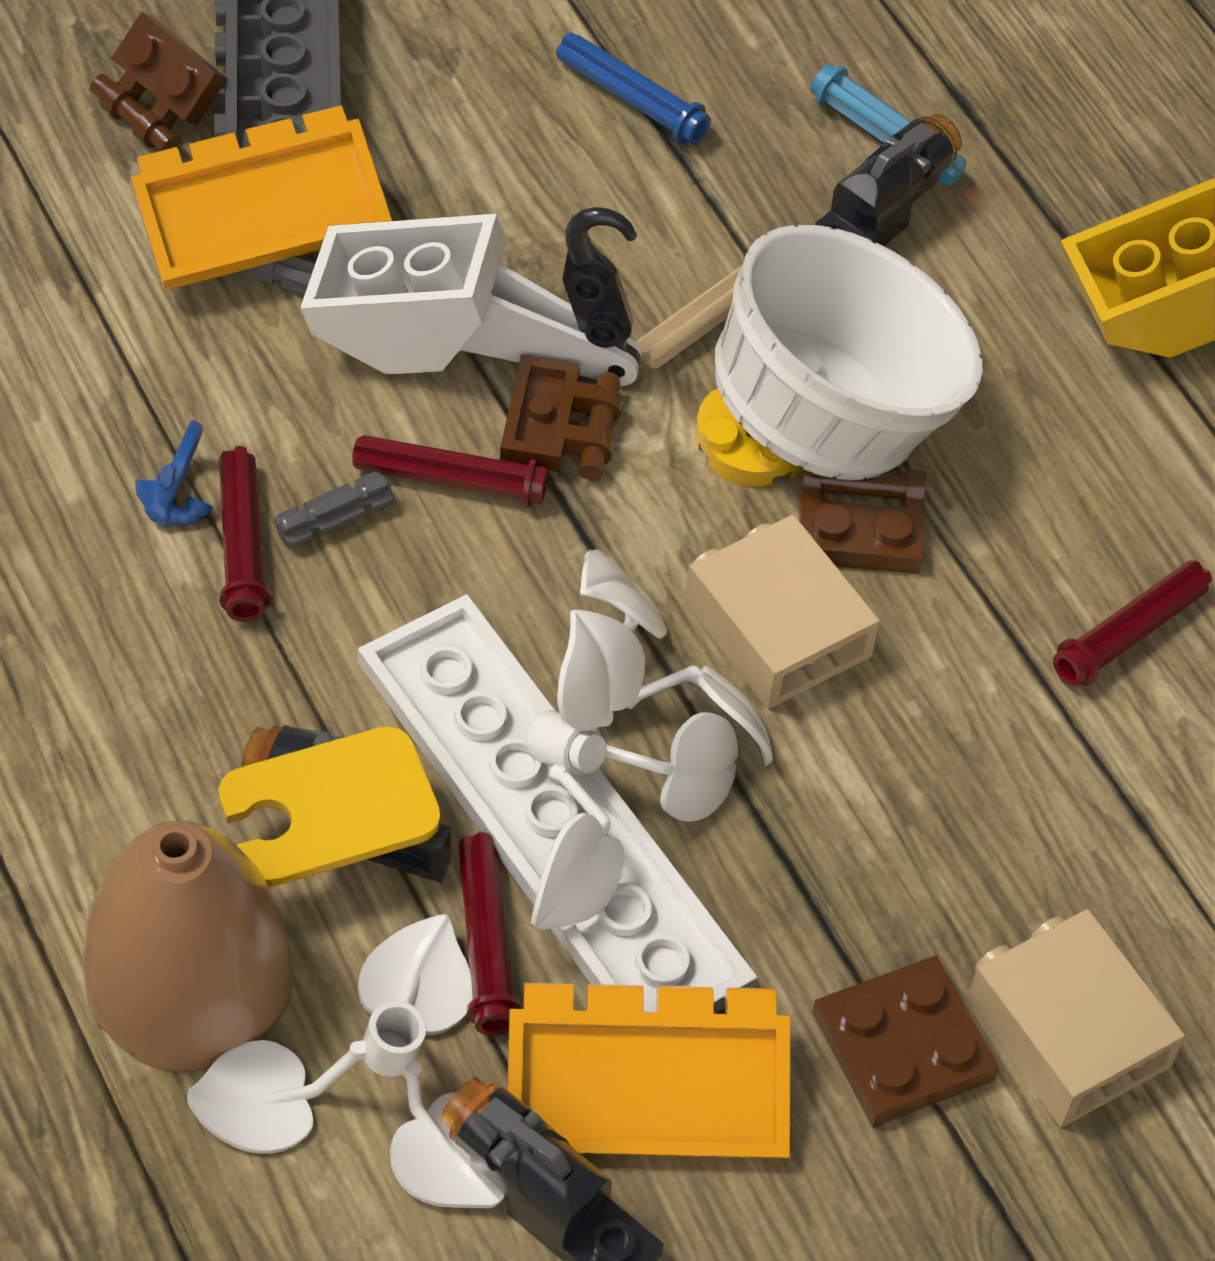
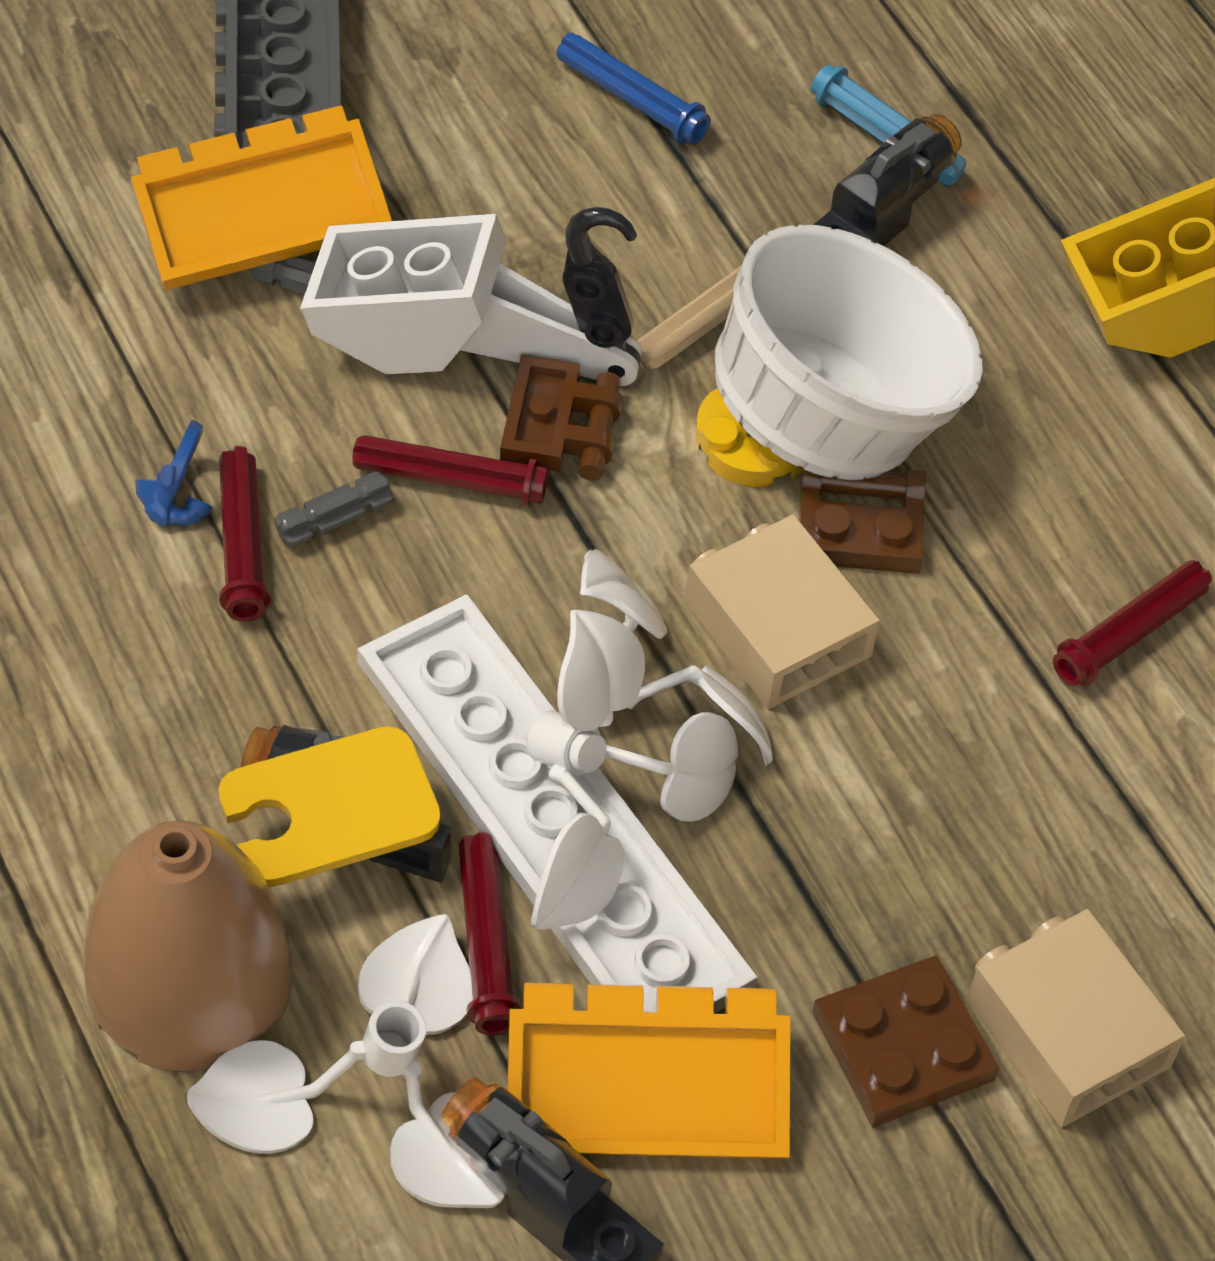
(166, 68): reddish brown plate -> none

